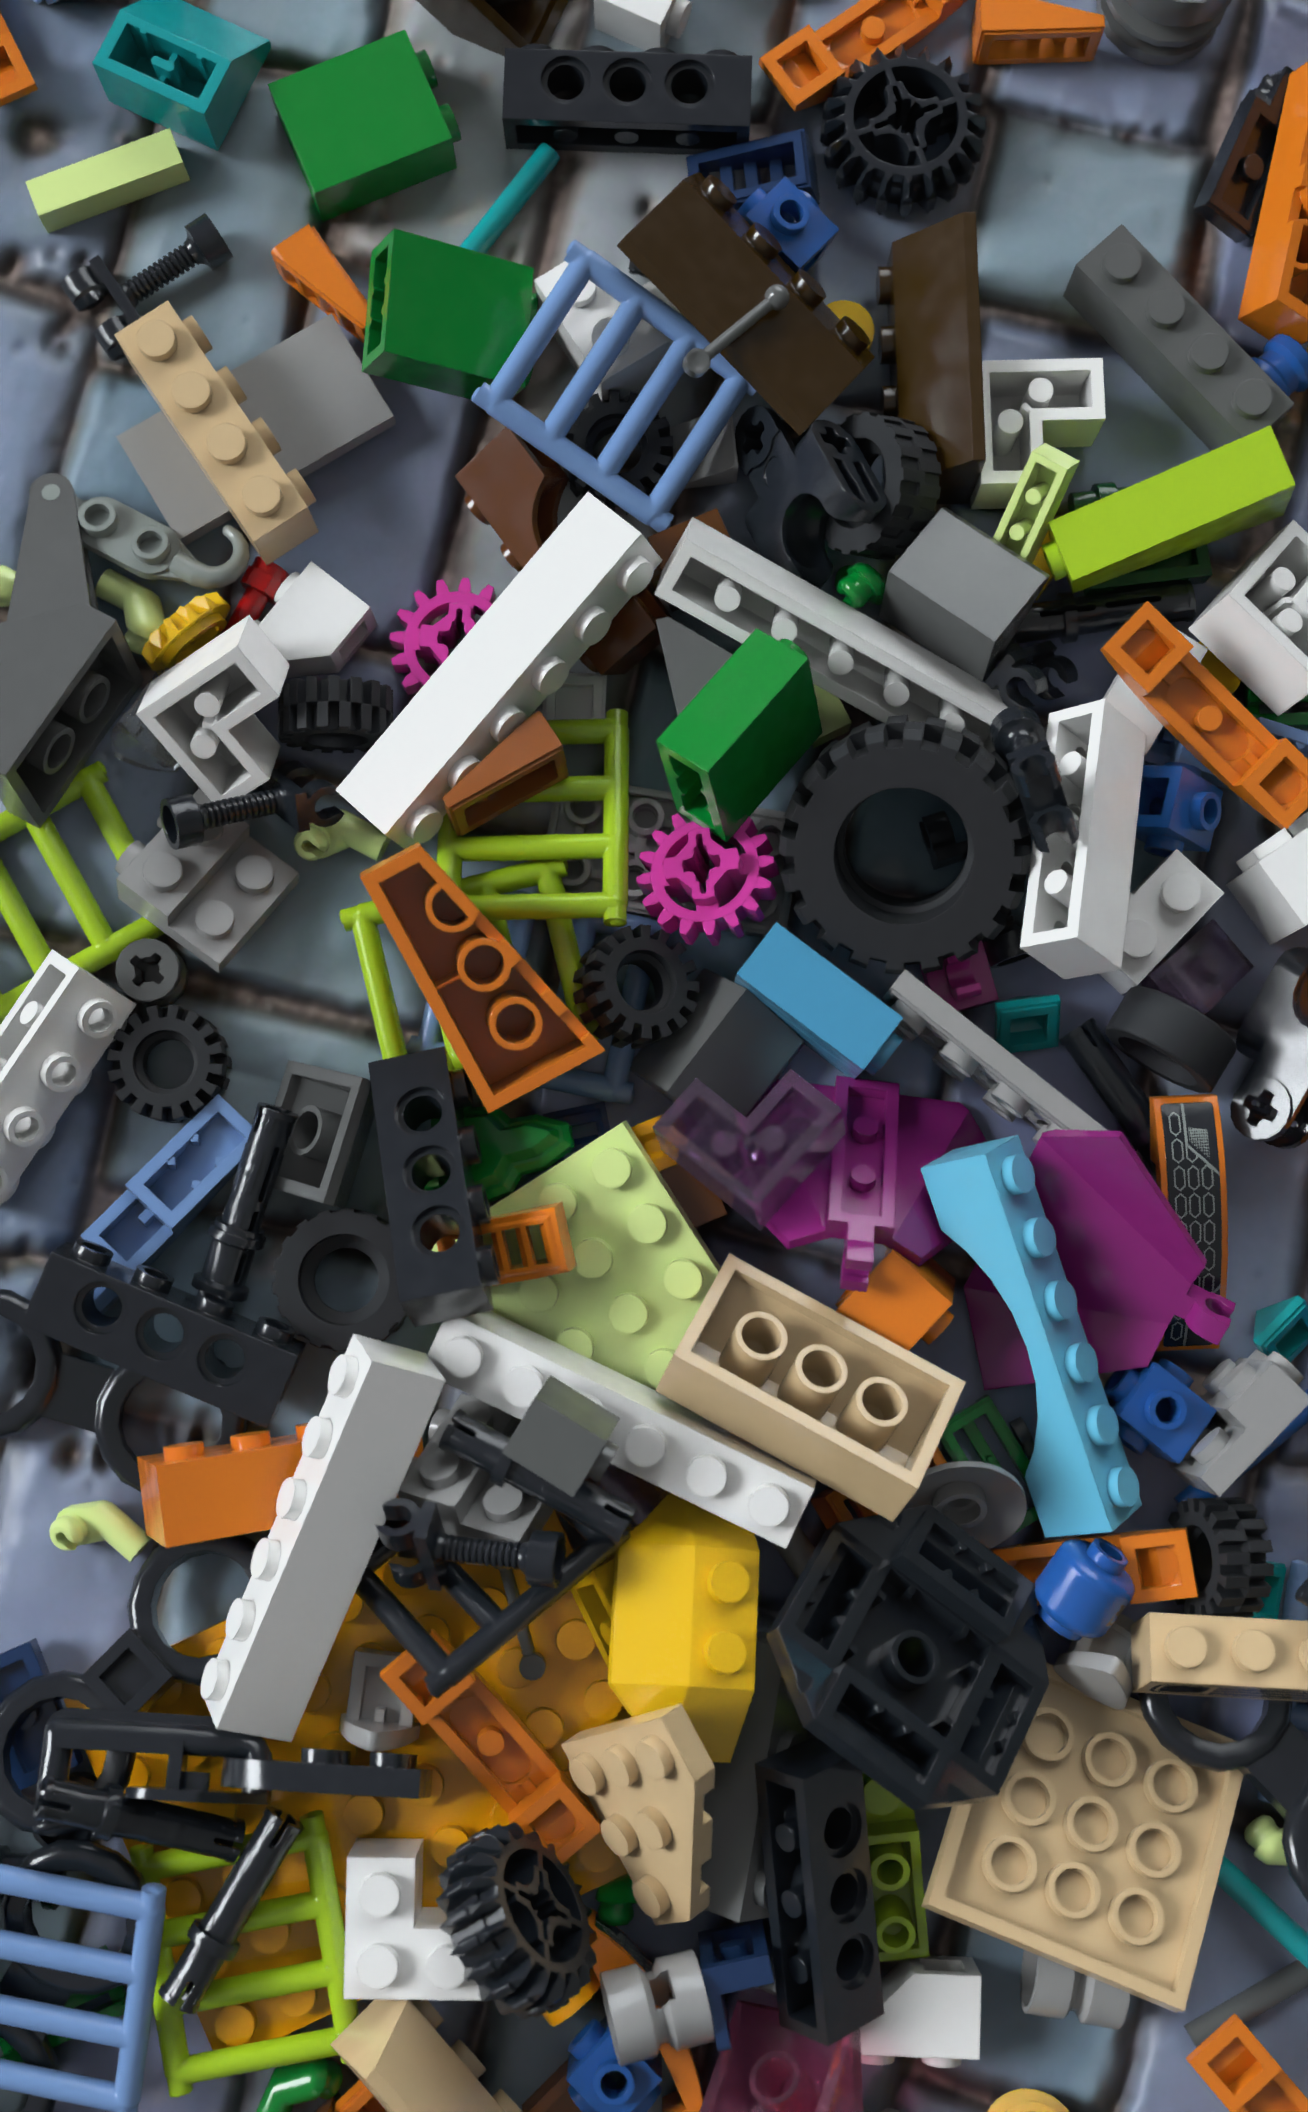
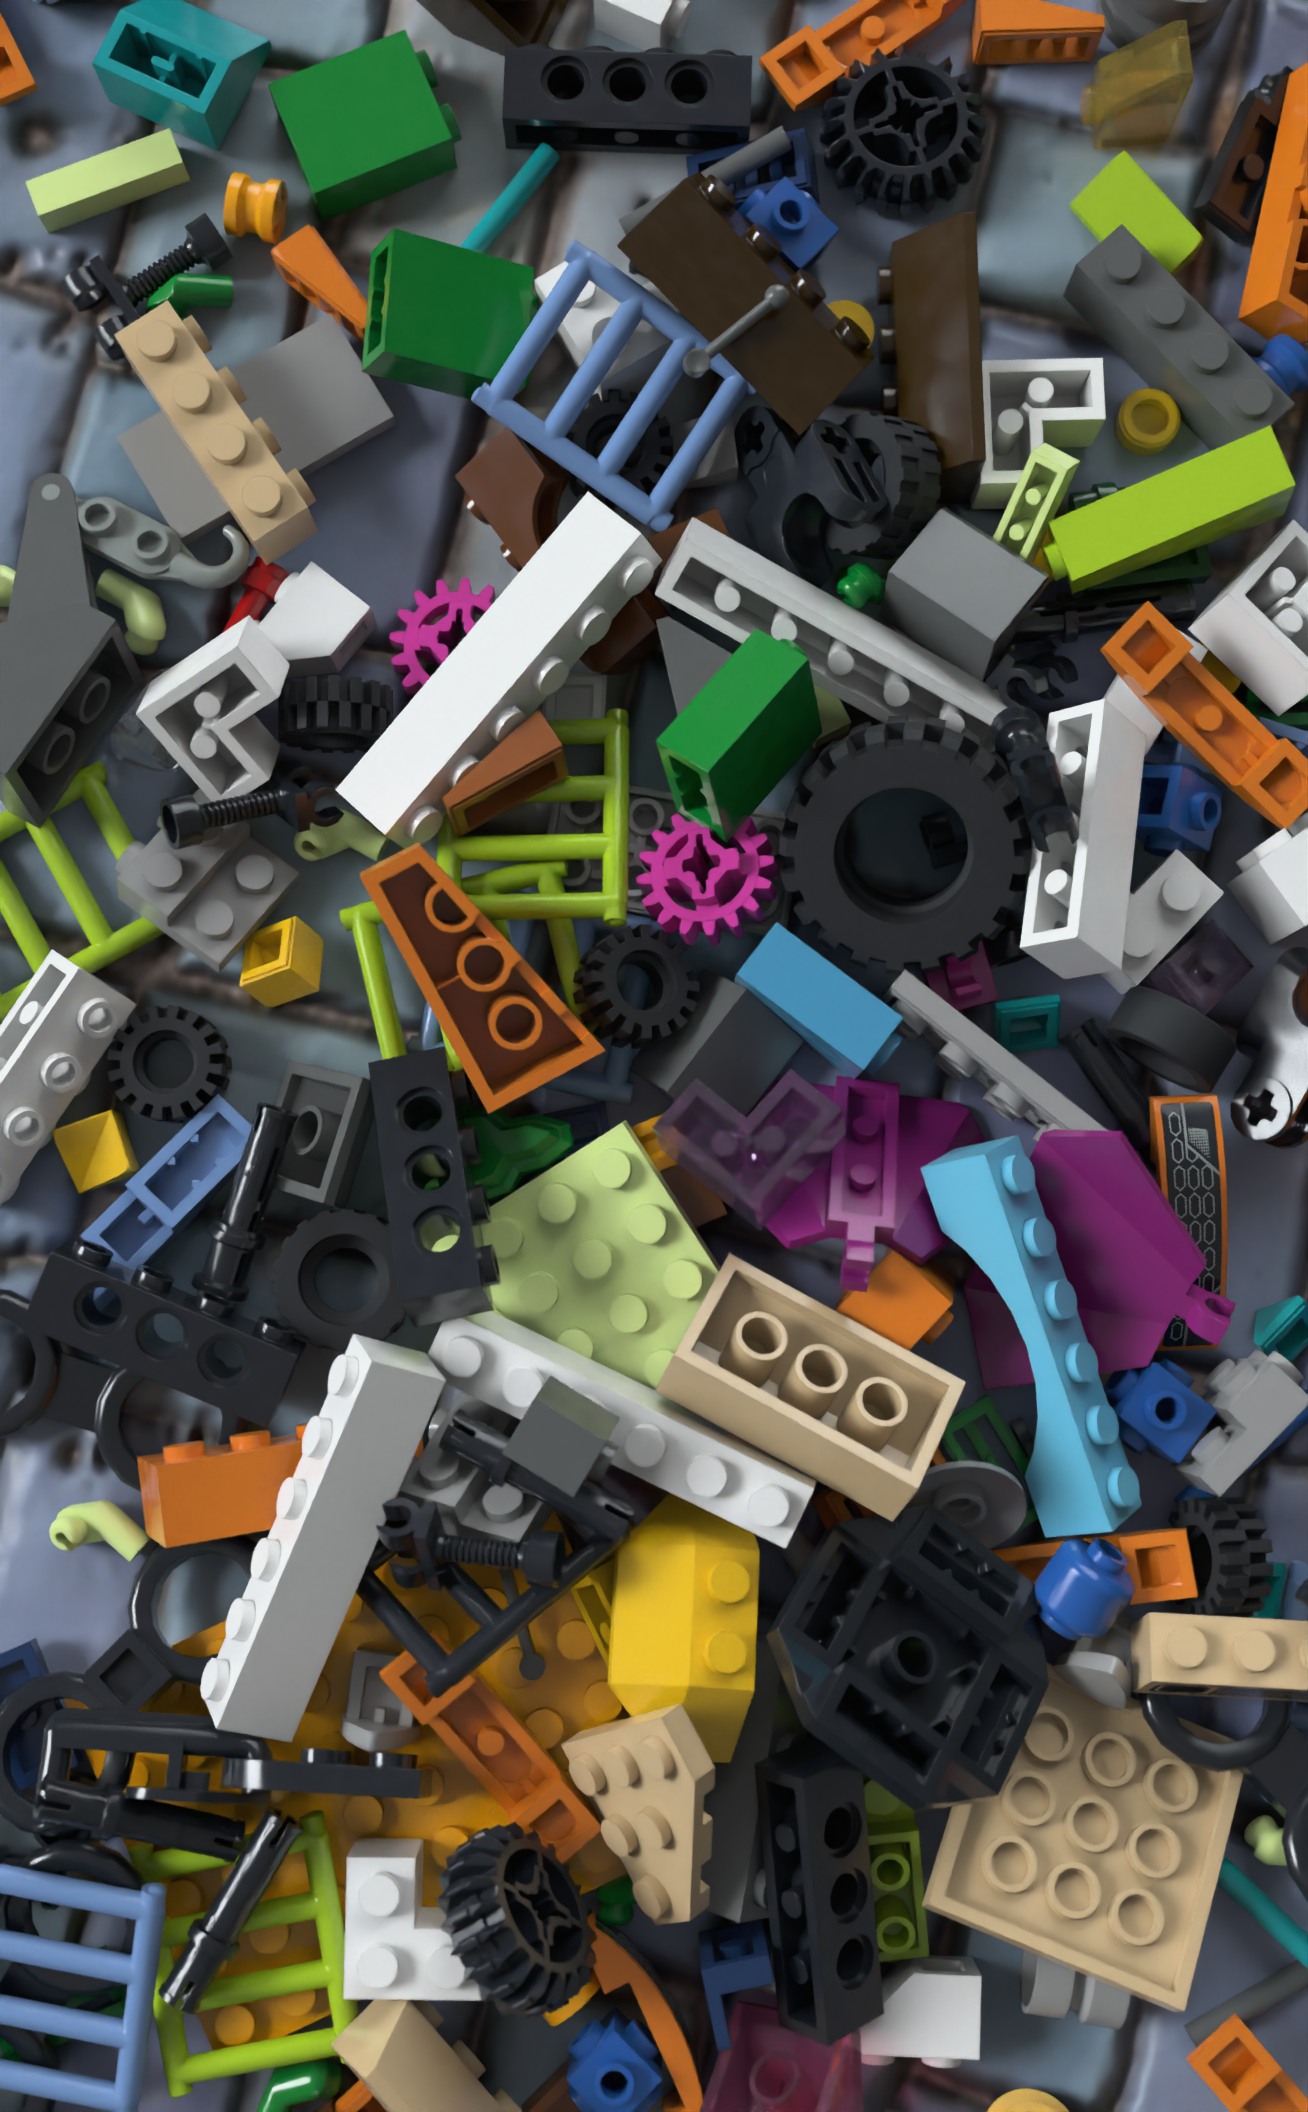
(97, 1150): none -> yellow slope
(163, 980): dark grey wheel -> none
(186, 631): yellow gear -> none
(193, 290): none -> green arm
(255, 207): none -> light orange wheel
(282, 962): none -> yellow slope
(554, 1235): orange slope -> none
(631, 2013): light grey wheel -> none
(727, 170): none -> dark grey bar
(1129, 197): none -> lime slope
(1139, 89): none -> clear yellow slope
(1147, 421): none -> yellow tile

